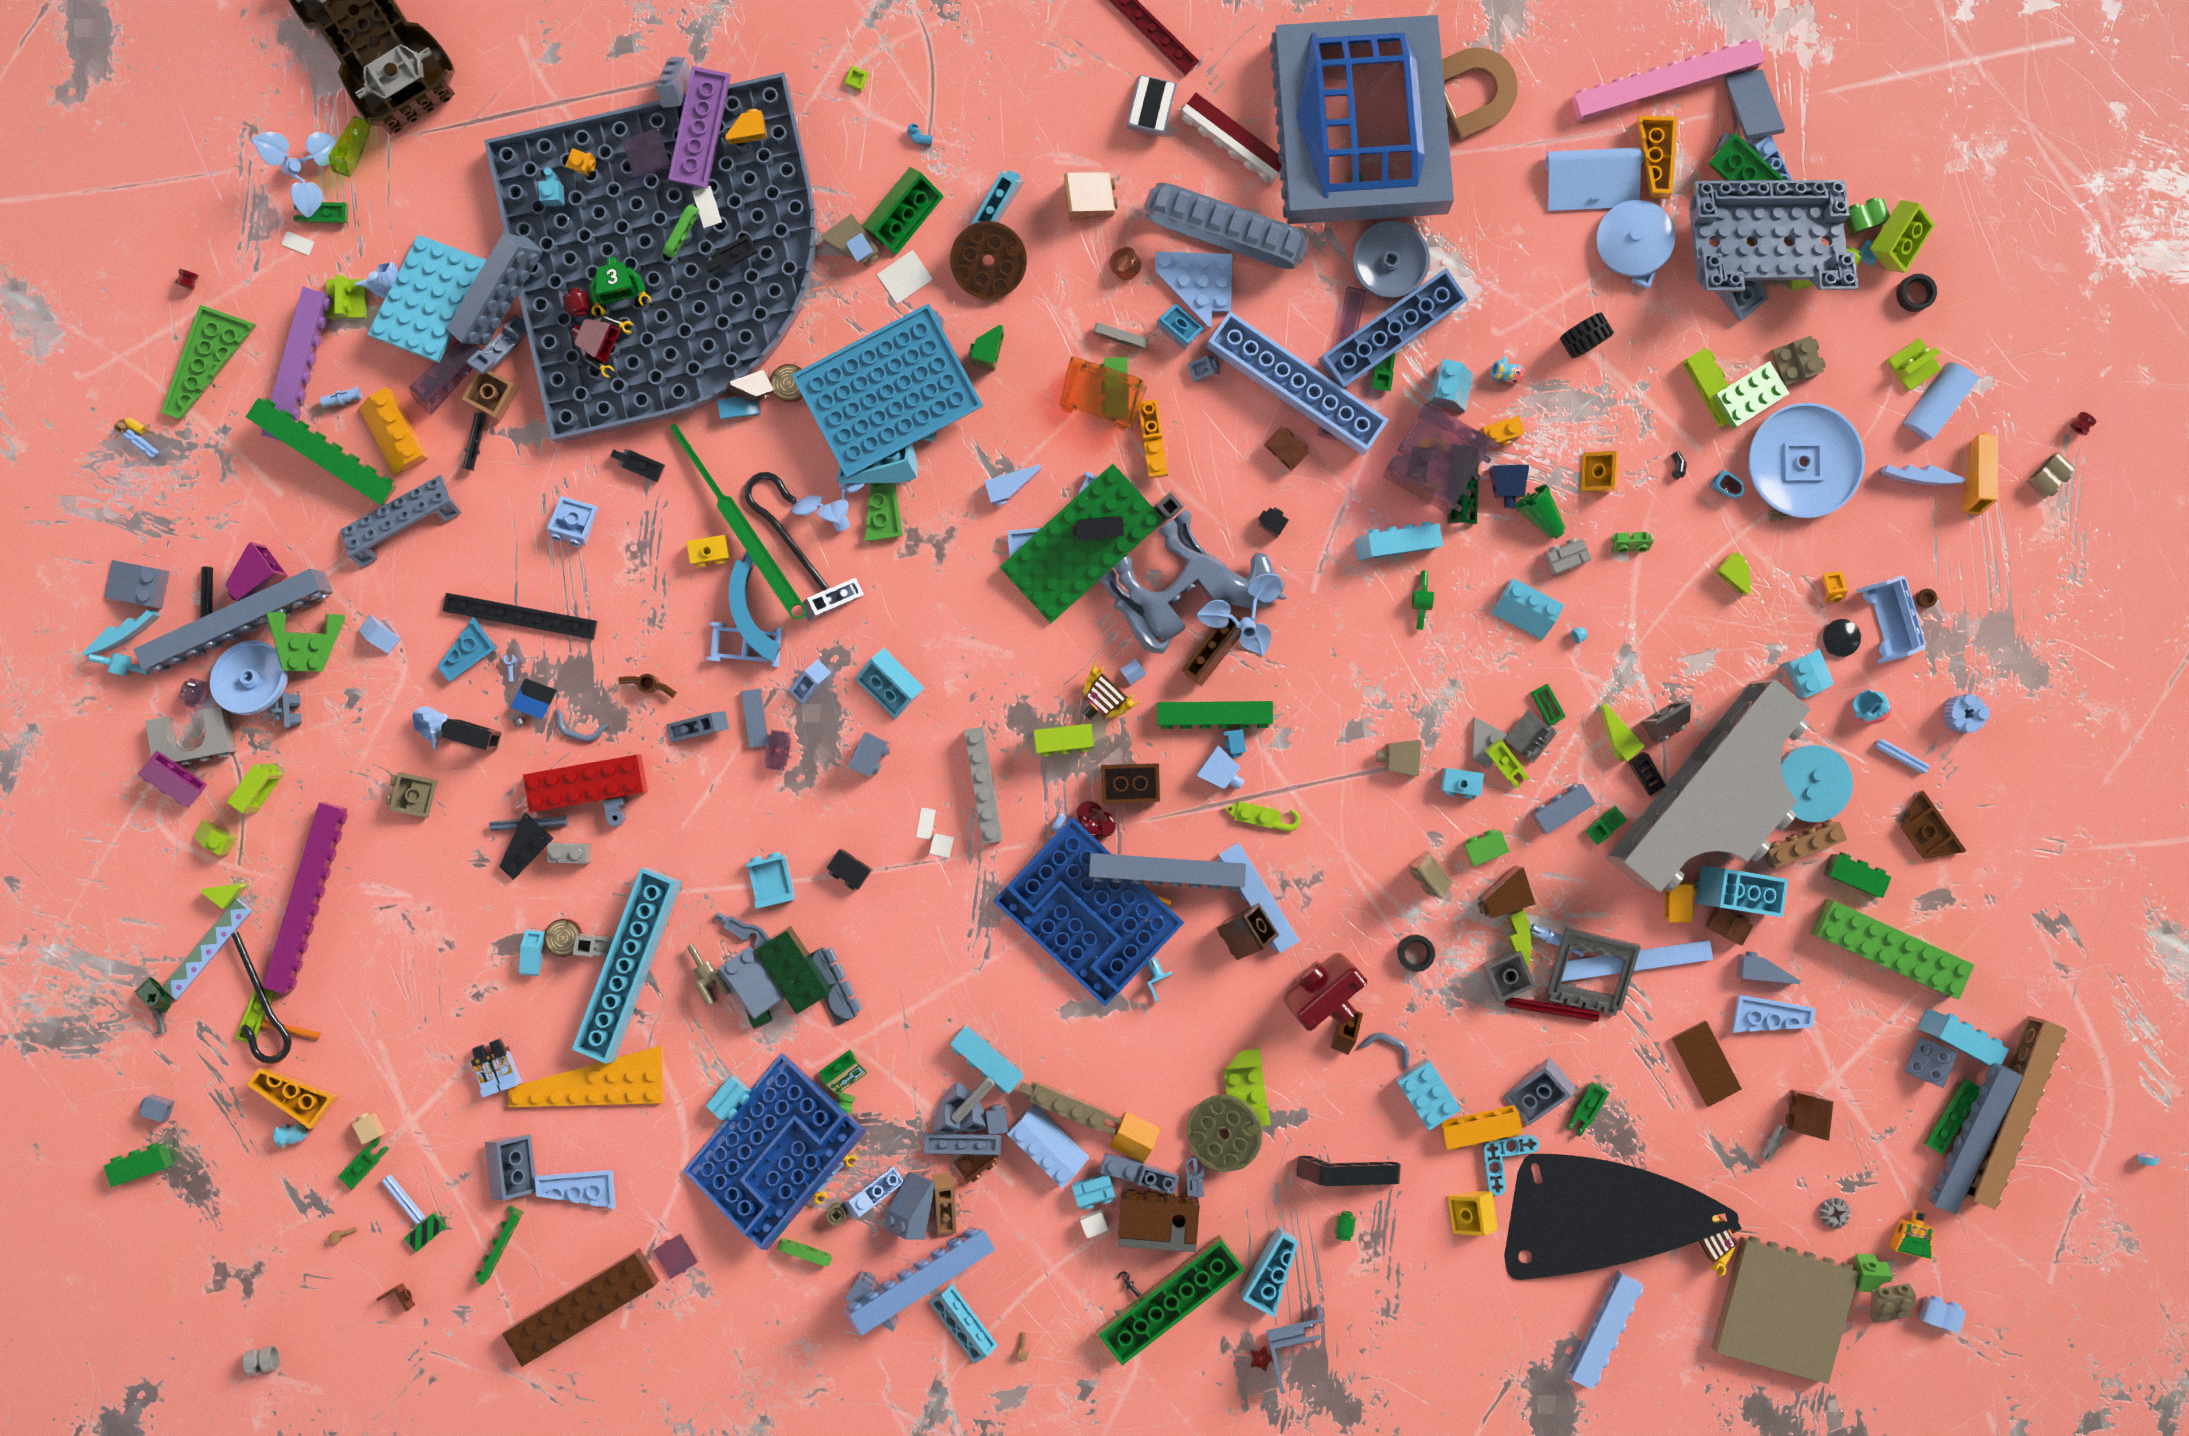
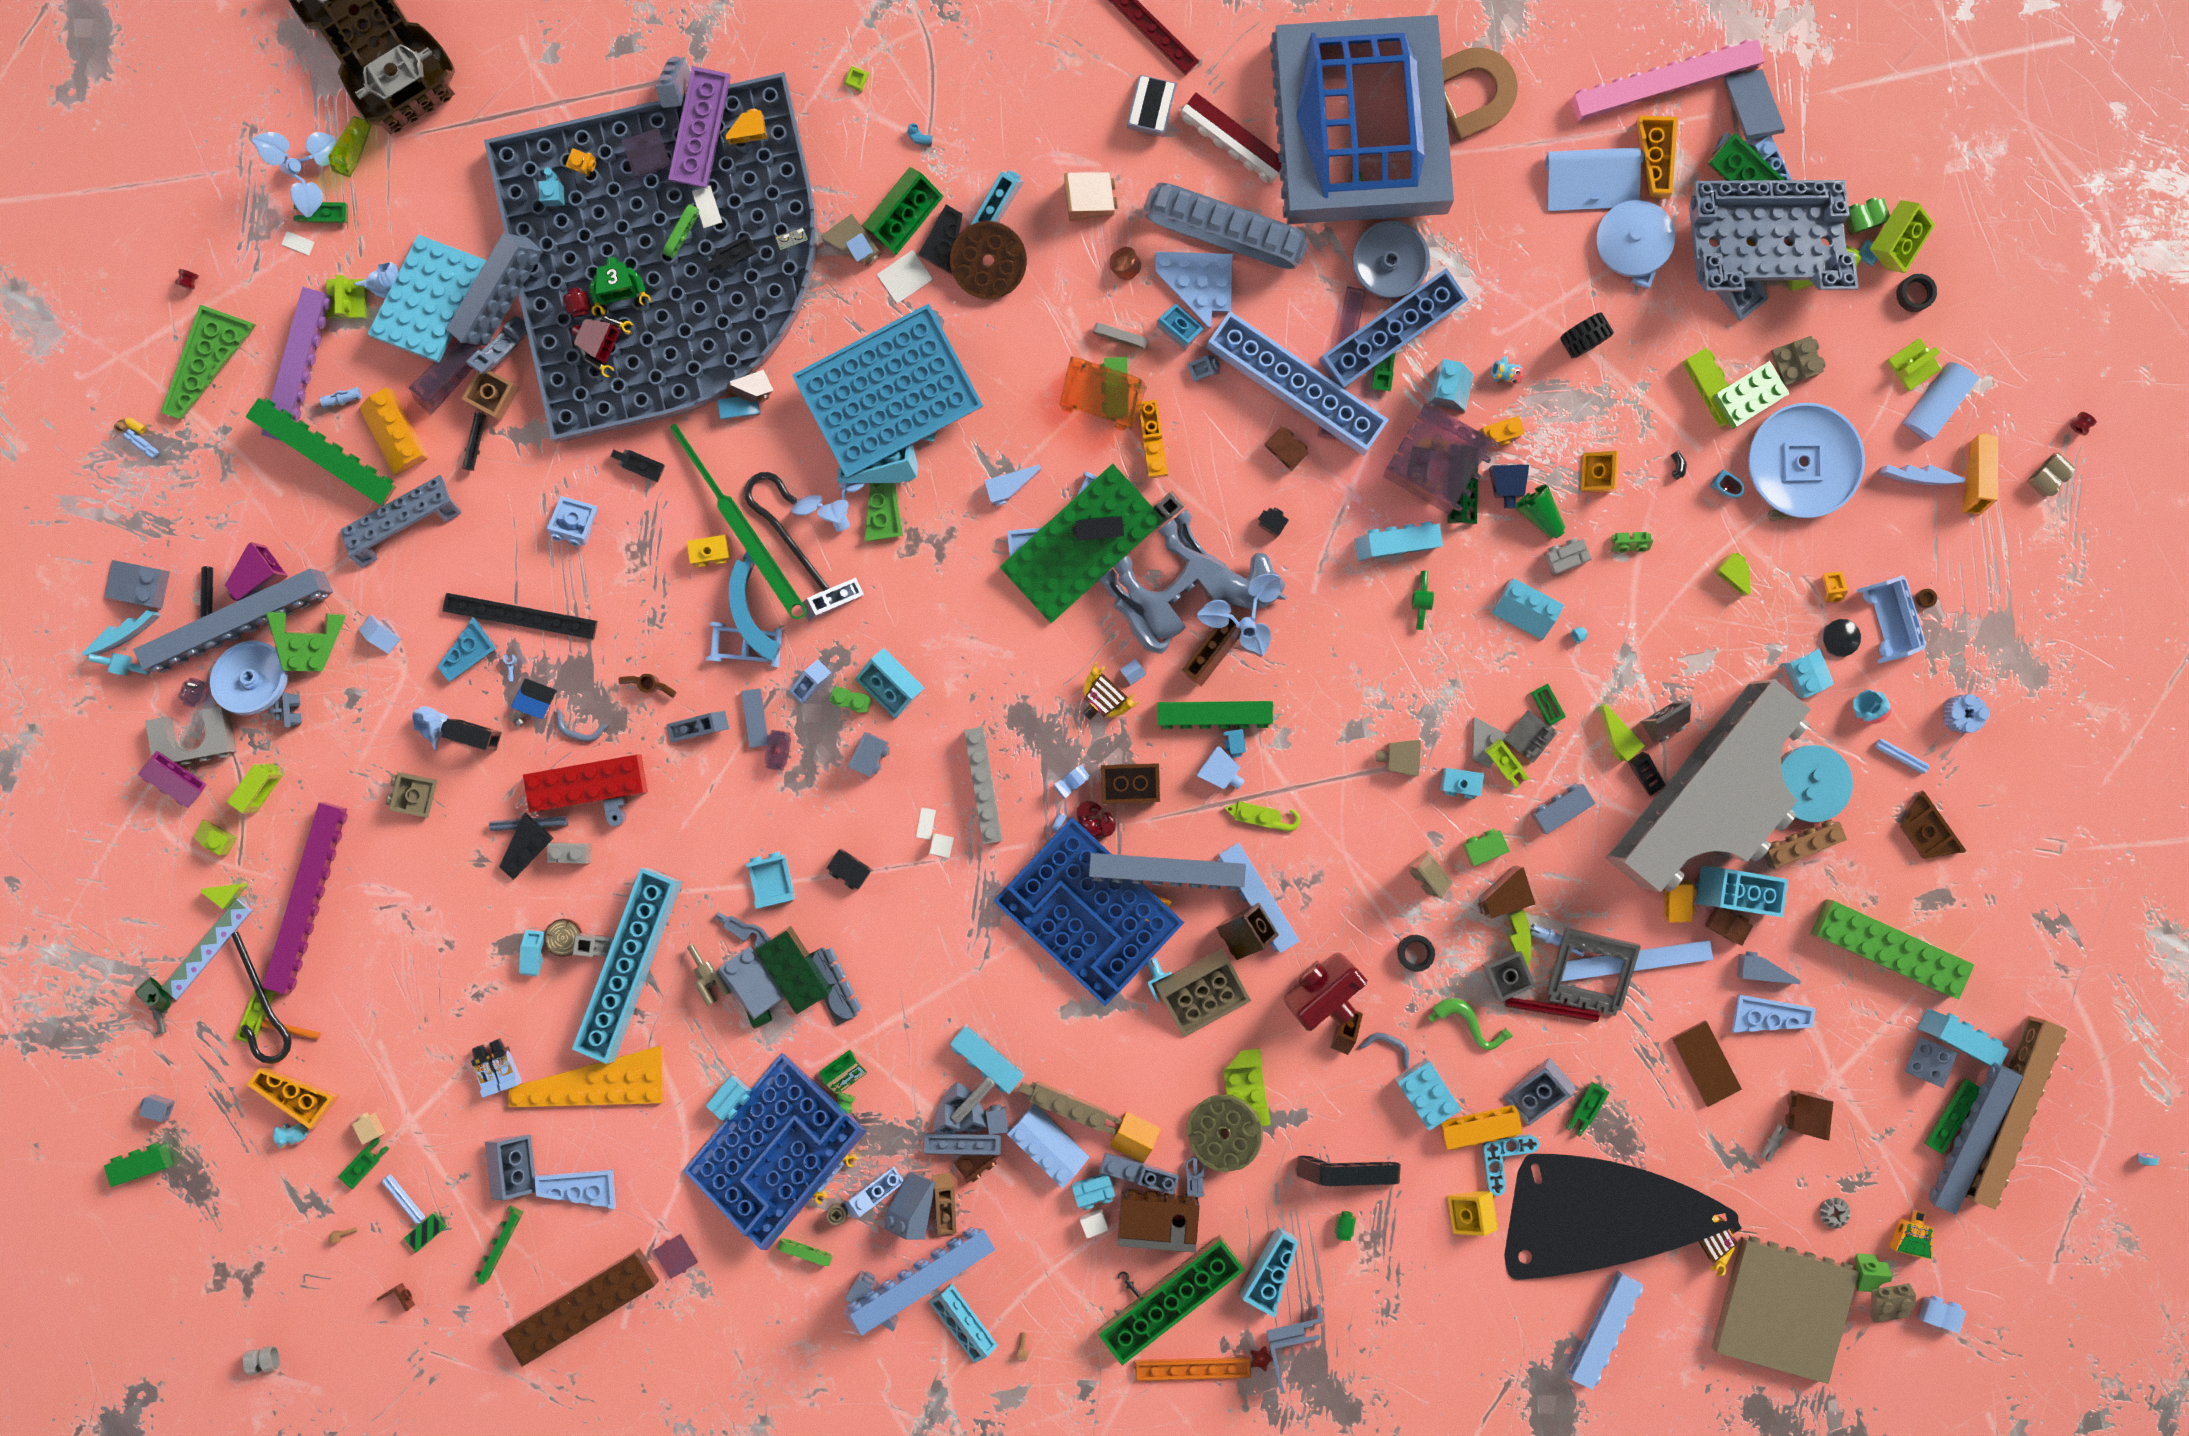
(784, 385): dark tan tile -> none
(791, 238): none -> light grey sticker
(845, 698): none -> bright green brick
(941, 239): none -> black wing
(987, 348): green slope -> none
(1064, 739): lime brick -> none
(1071, 781): none -> light blue leg
(1193, 1368): none -> orange tile
(1203, 992): none -> dark tan slope
(1460, 1007): none -> bright green animal
(1606, 824): green slope -> none
(1858, 874): green brick -> none

